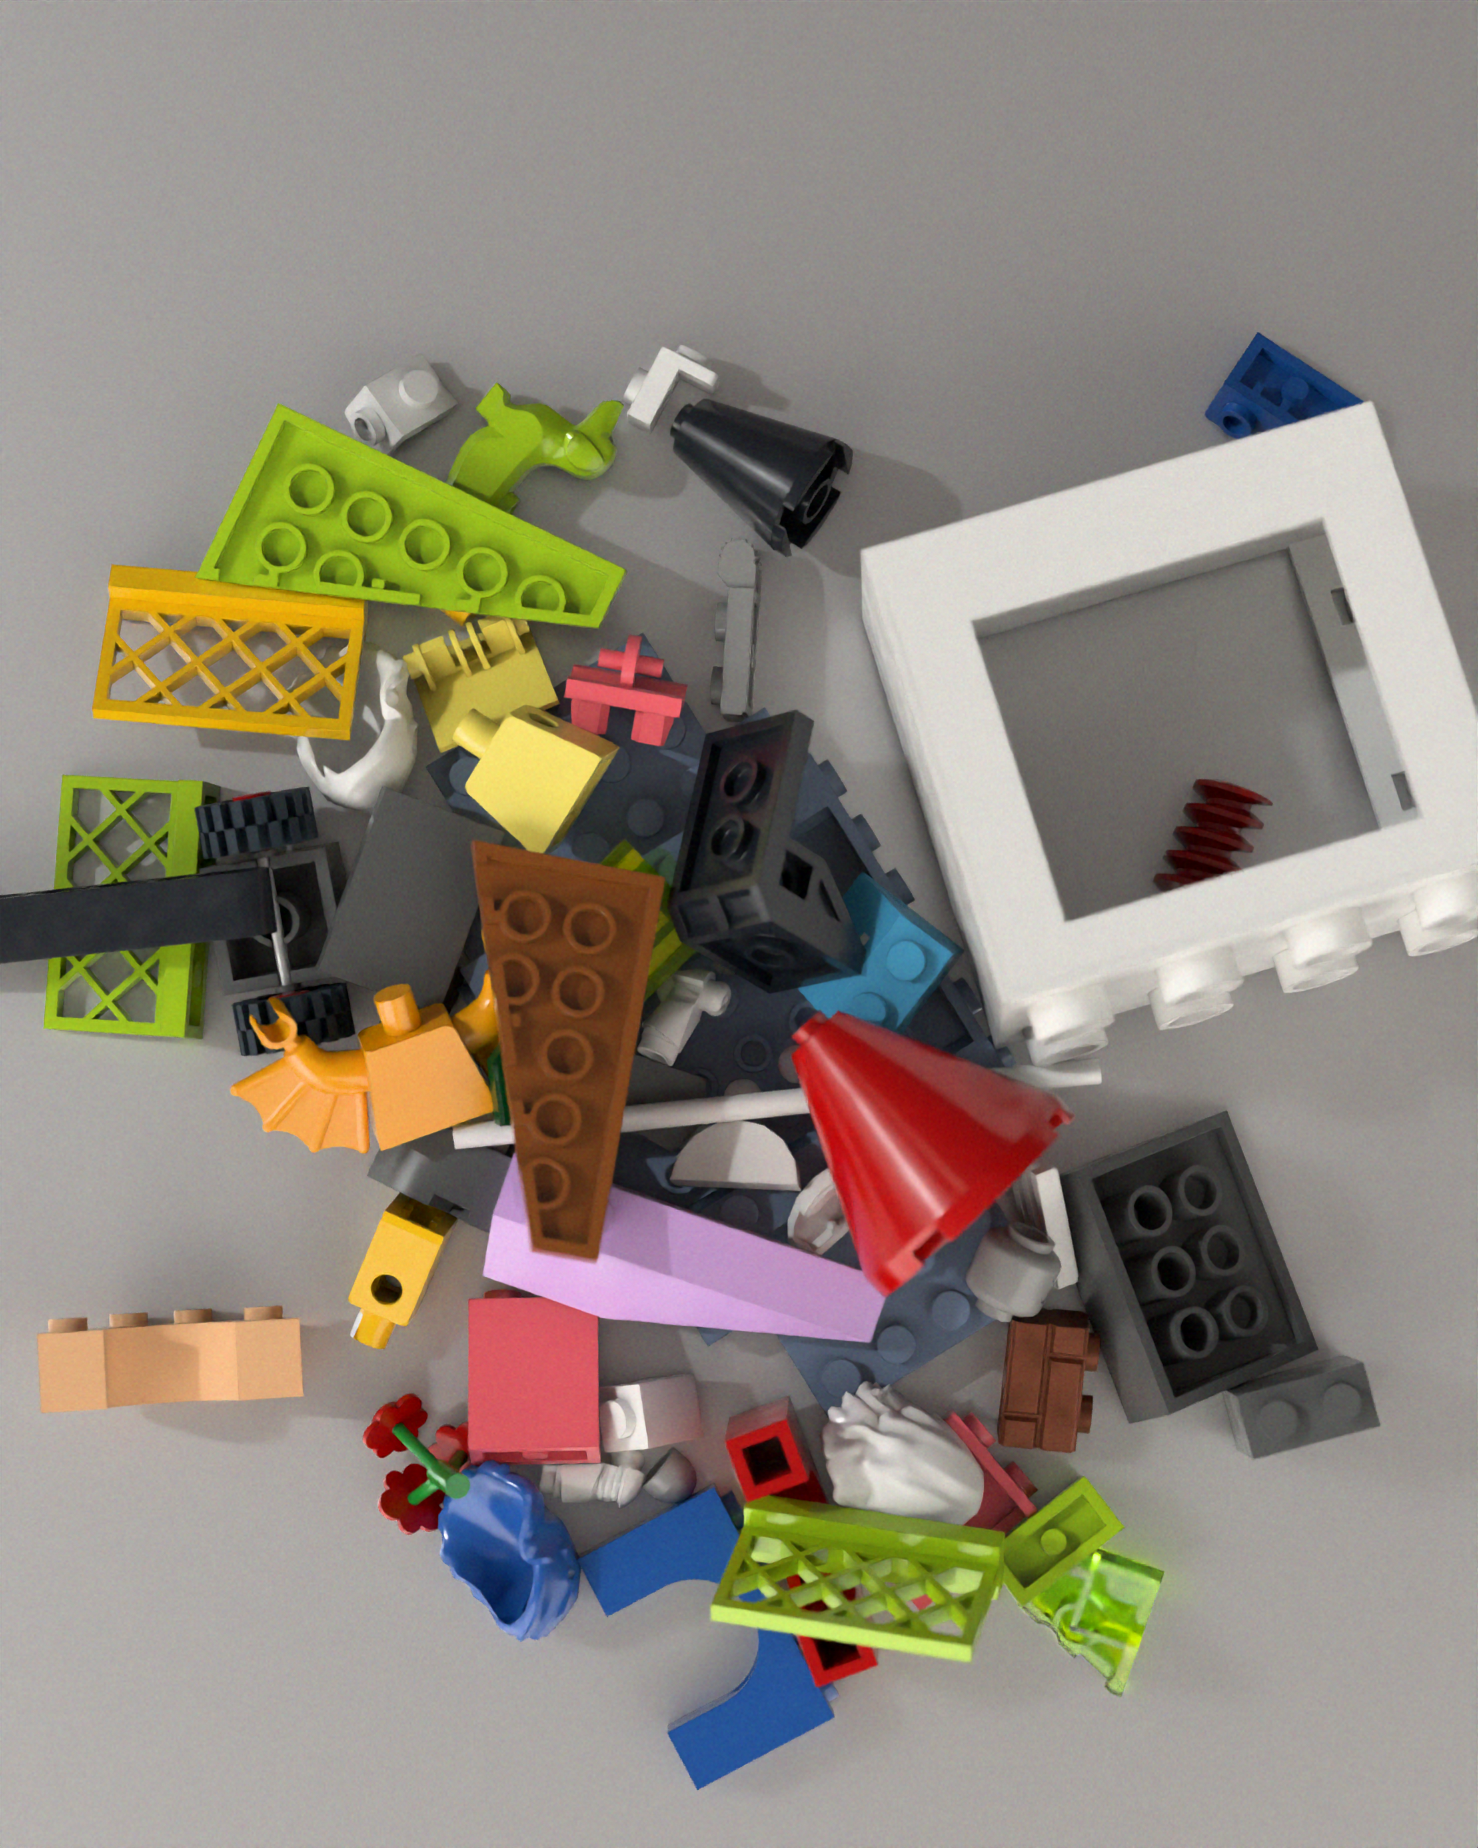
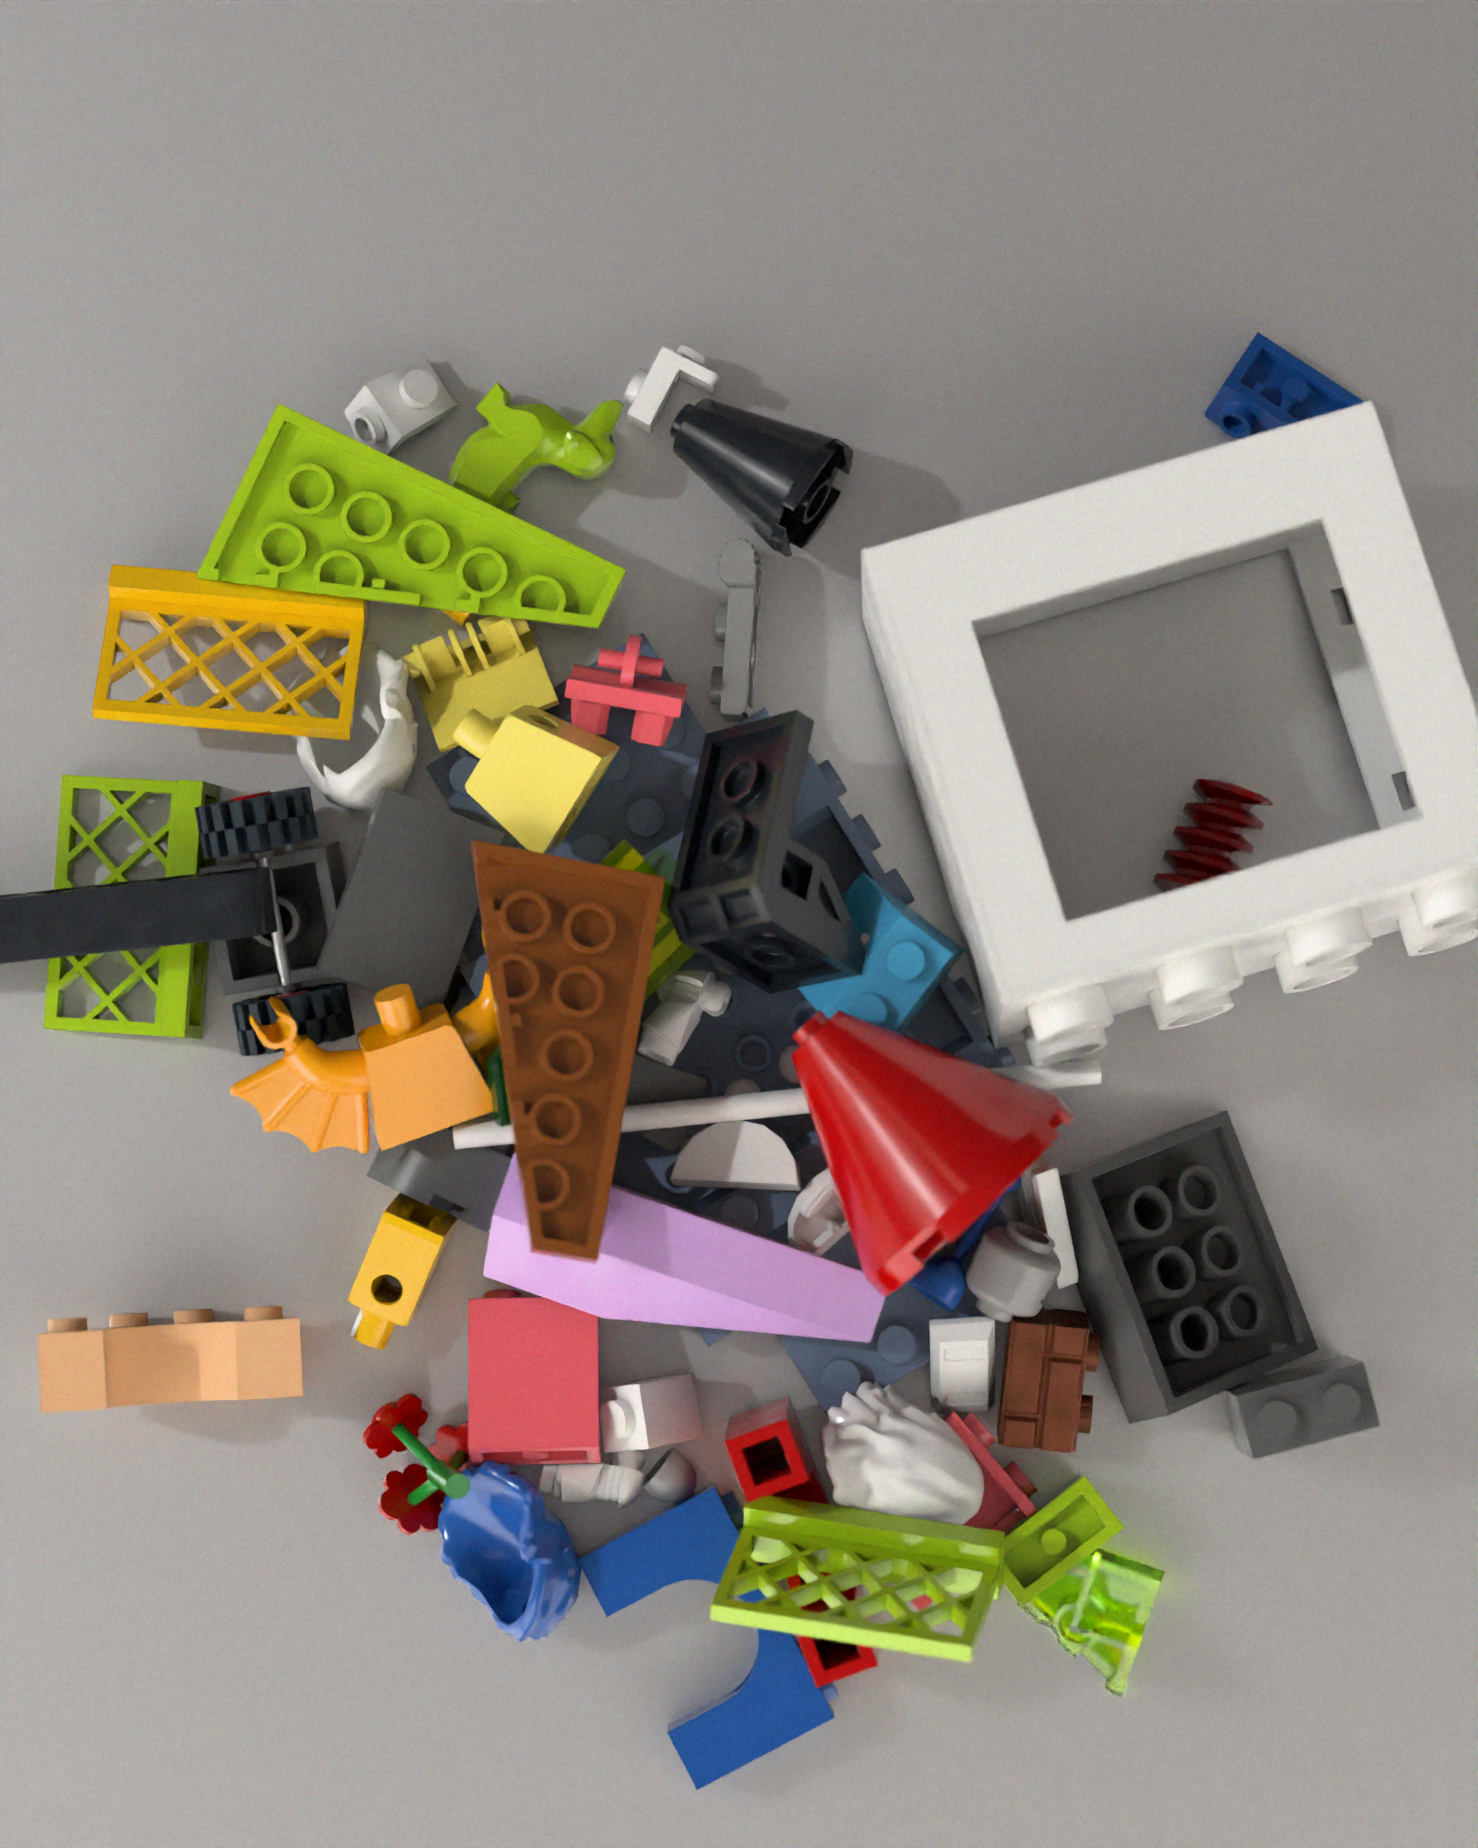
(943, 1276): none -> blue hinge
(962, 1364): none -> white tile

